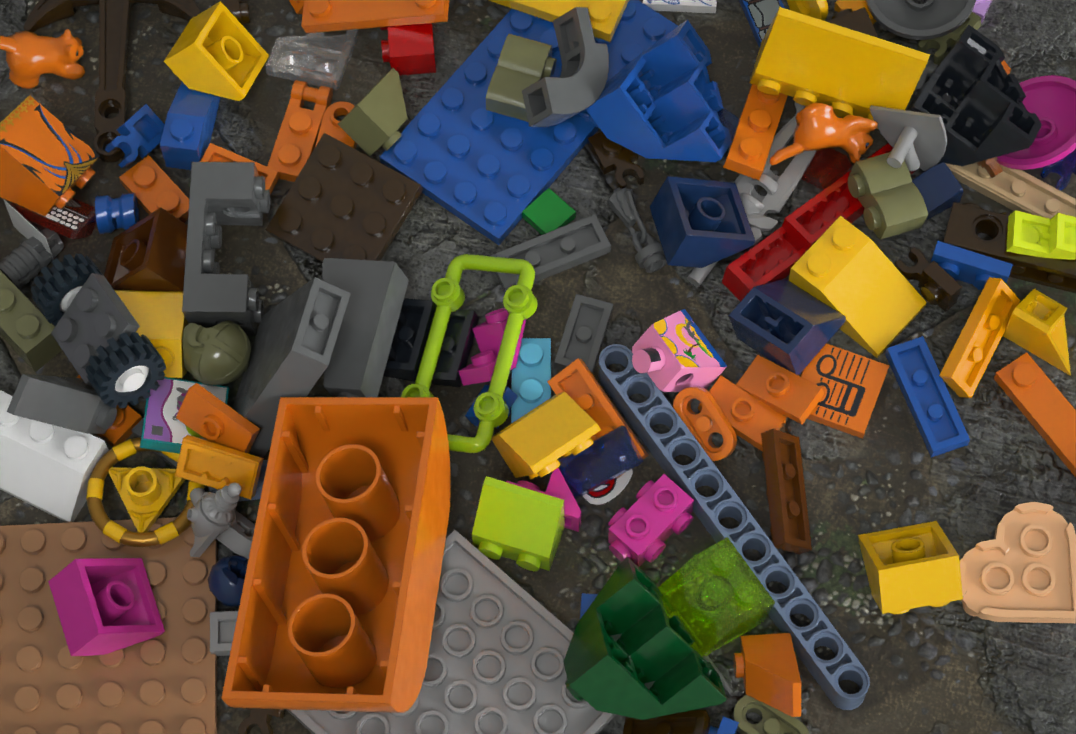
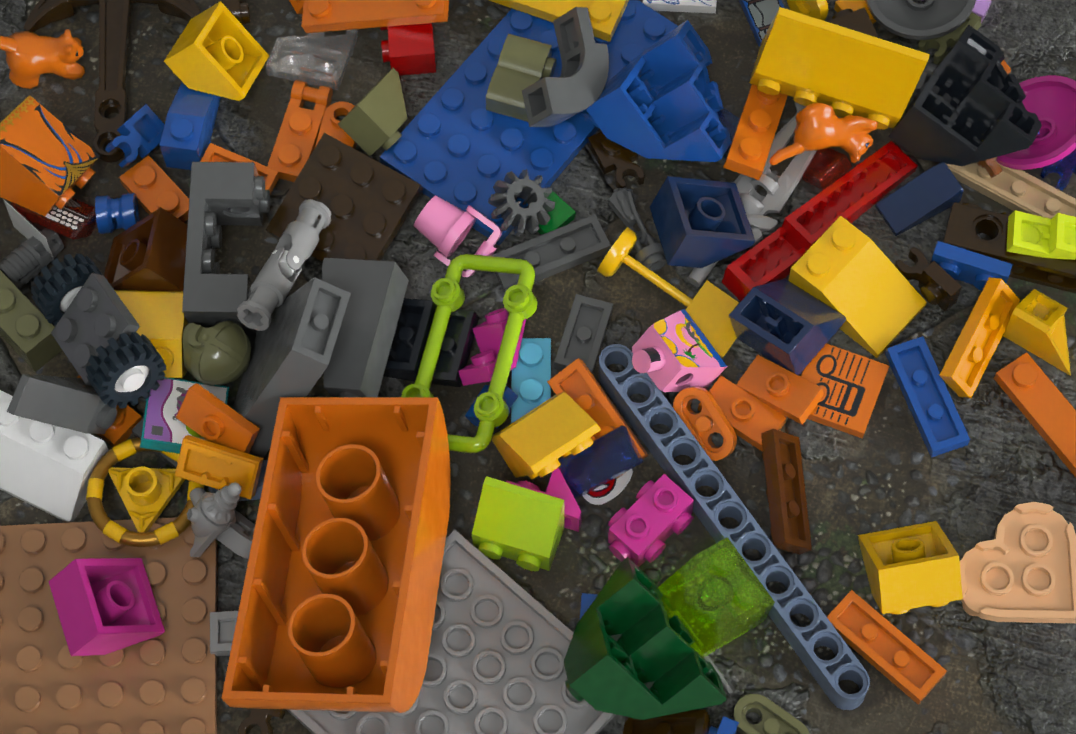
(227, 579): dark blue piece -> none
(284, 265): none -> light grey piece
(449, 226): none -> bright pink piece
(511, 212): none -> dark grey gear
(708, 308): none -> yellow piece
(770, 671): orange slope -> none
(886, 647): none -> orange plate
(888, 195): olive brick -> none
(915, 137): light grey shield -> none

